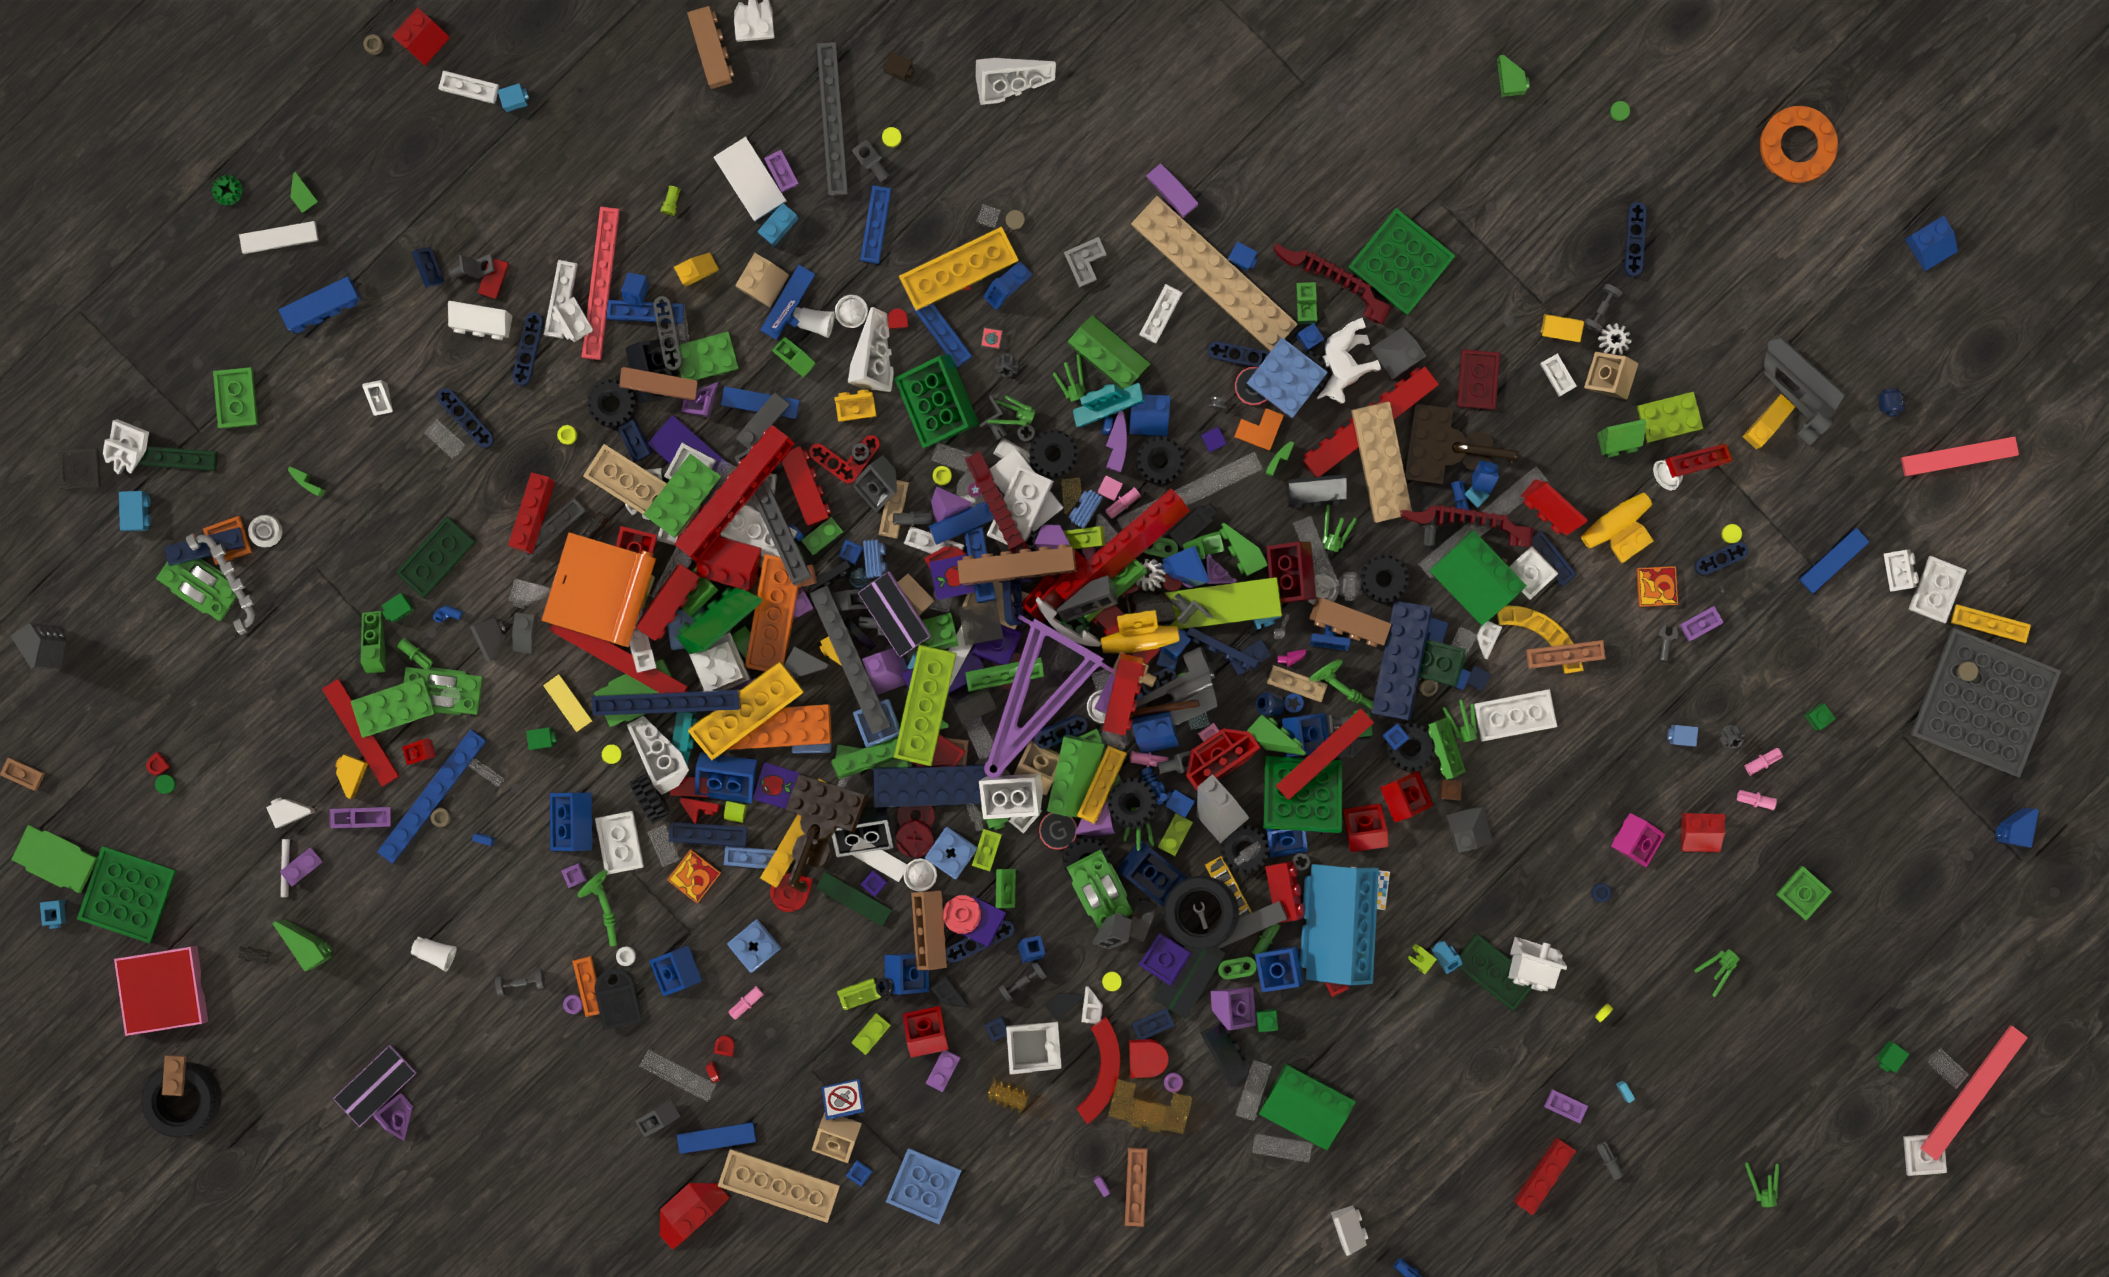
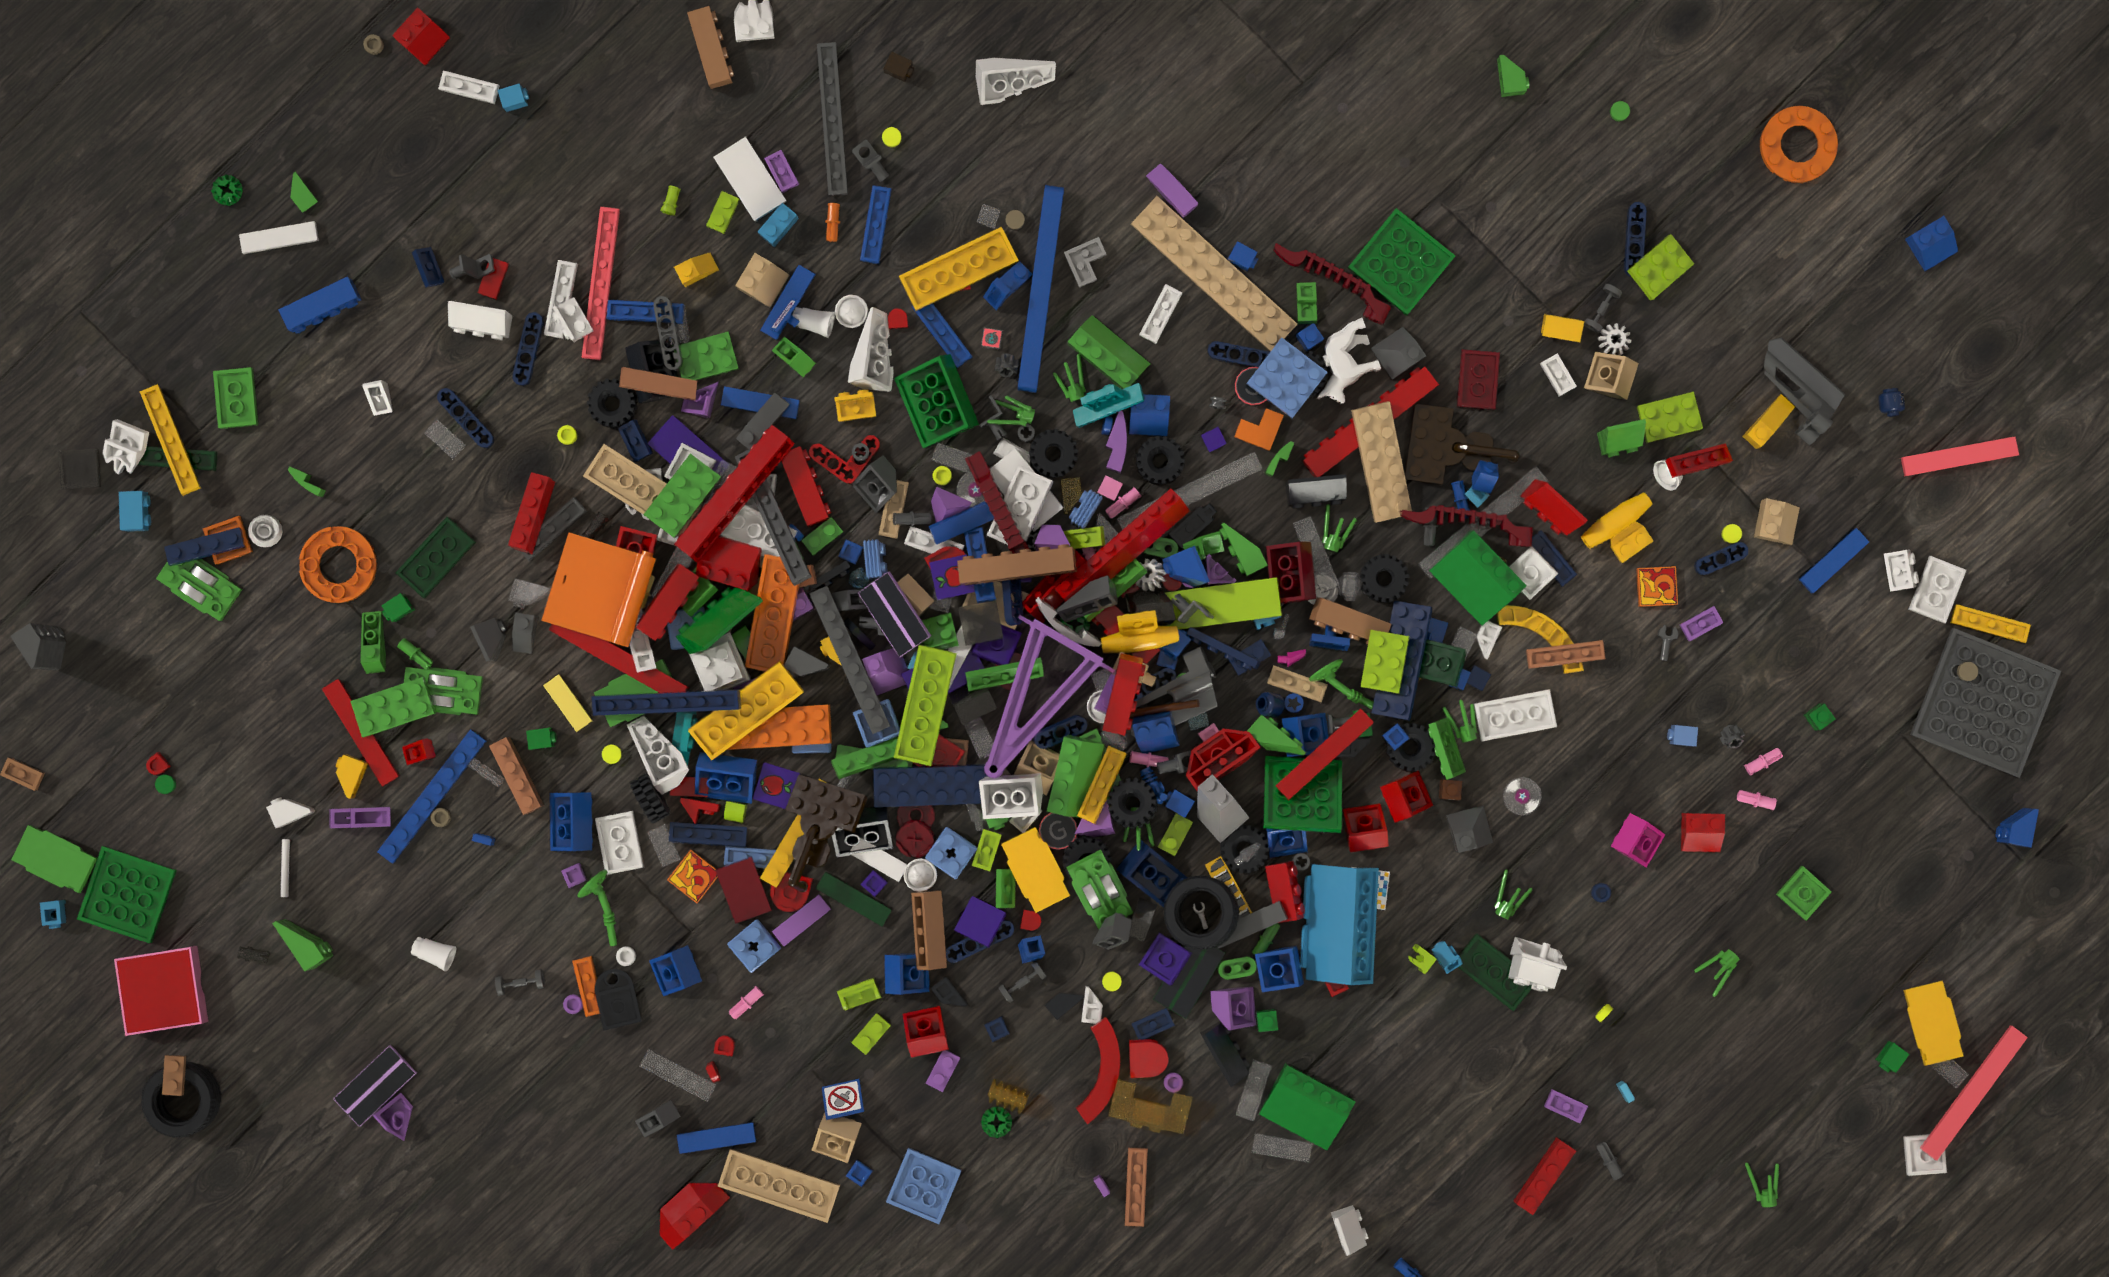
(170, 440): none -> yellow plate
(227, 569): light grey bar -> none
(301, 866): medium lavender plate -> none
(310, 564): none -> orange plate
(446, 612): blue arm -> none
(450, 695): clear tile -> none
(516, 775): none -> nougat brick
(634, 289): blue brick -> none
(723, 212): none -> lime plate
(743, 889): none -> dark red tile
(801, 920): none -> medium lavender slope
(832, 222): none -> orange axle
(884, 986): black bush -> none
(962, 914): coral tile -> none
(1003, 1115): none -> green gear
(1030, 920): none -> red tile
(1033, 1047): white piece -> none
(1035, 869): none -> yellow piece
(1040, 288): none -> blue beam
(1385, 661): none -> lime plate
(1427, 687): dark tan tile -> none
(1506, 908): none -> bright green plant
(1522, 796): none -> clear tile
(1660, 267): none -> lime plate
(1776, 521): none -> tan slope
(1933, 1023): none -> yellow piece

